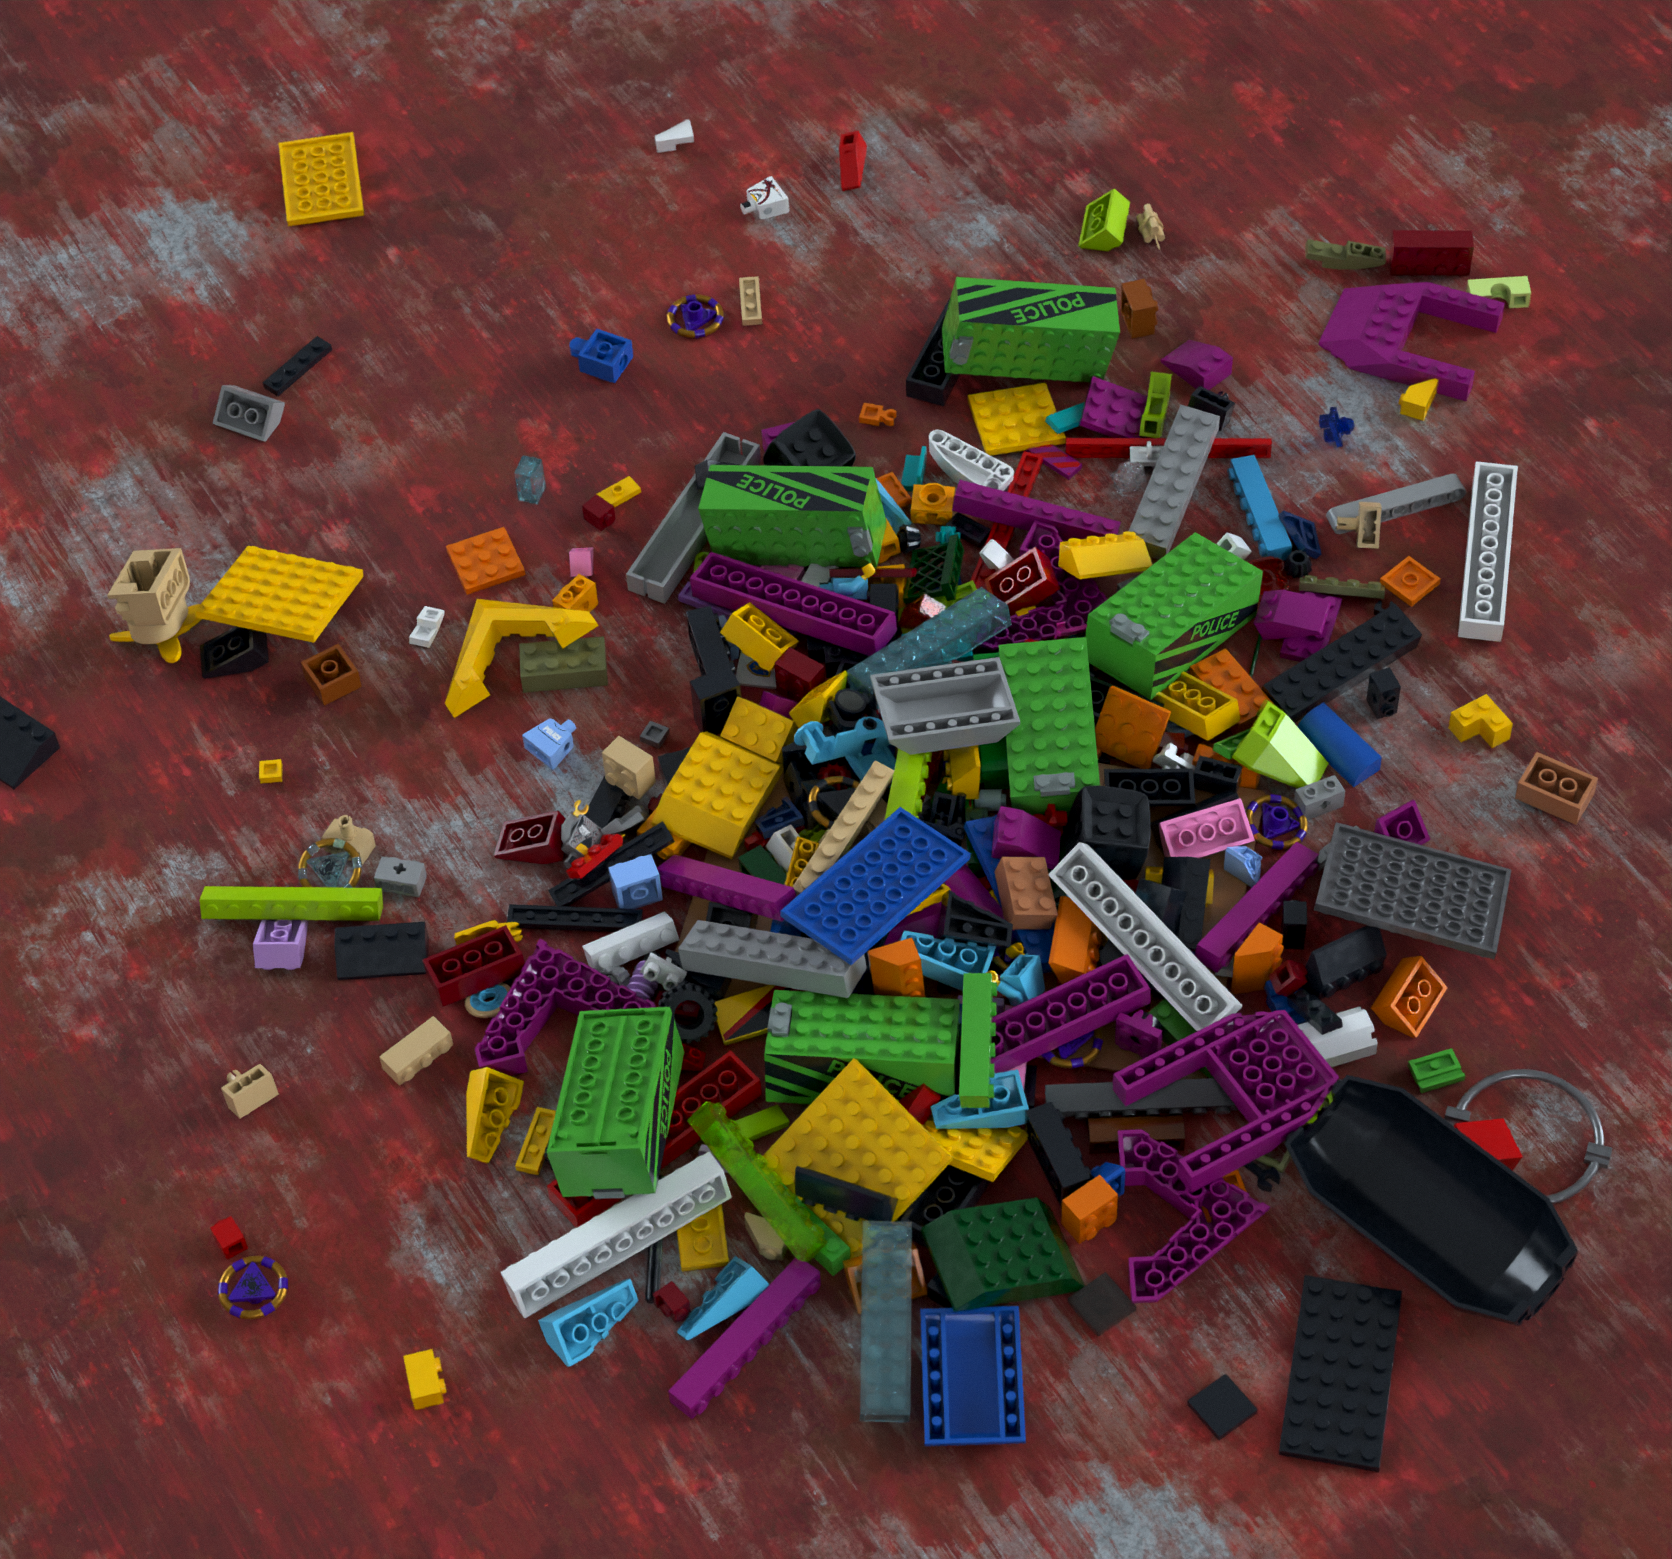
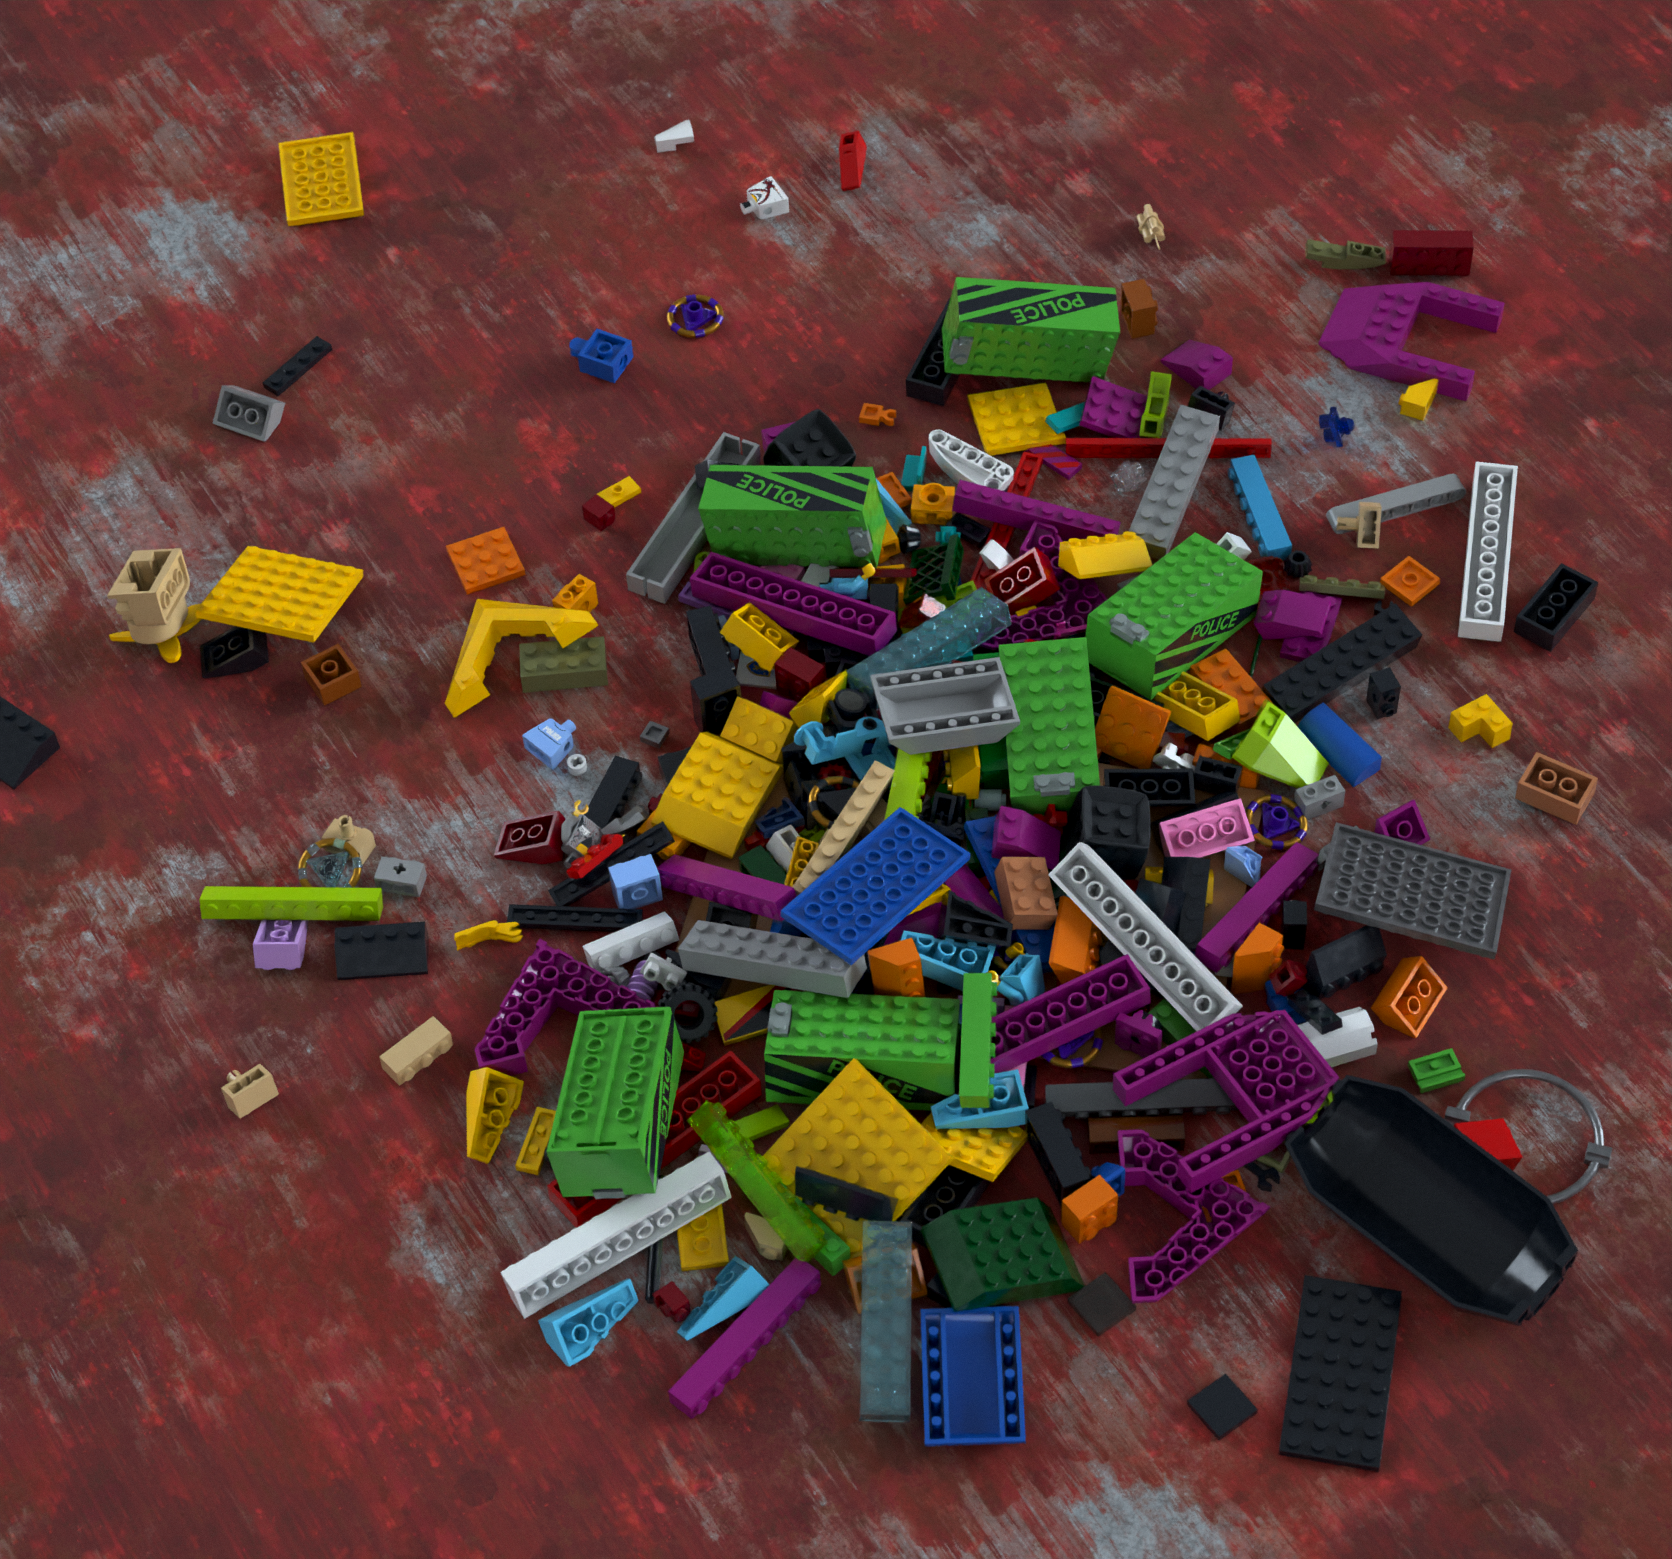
(228, 1237): red brick -> none
(252, 1287): piece -> none
(270, 771): yellow plate -> none
(423, 1379): yellow brick -> none
(427, 626): white slope -> none
(474, 965): dark red brick -> none
(479, 1008): medium azure wheel -> none
(530, 479): clear light blue brick -> none
(574, 760): none -> white bush
(581, 561): bright pink slope -> none
(628, 767): tan brick -> none
(750, 301): tan plate -> none
(919, 1102): red slope -> none
(1104, 222): lime slope -> none
(1145, 455): white hips -> none
(1302, 533): dark blue wing -> none
(1512, 289): yellowish green arch -> none
(1555, 607): none -> black brick

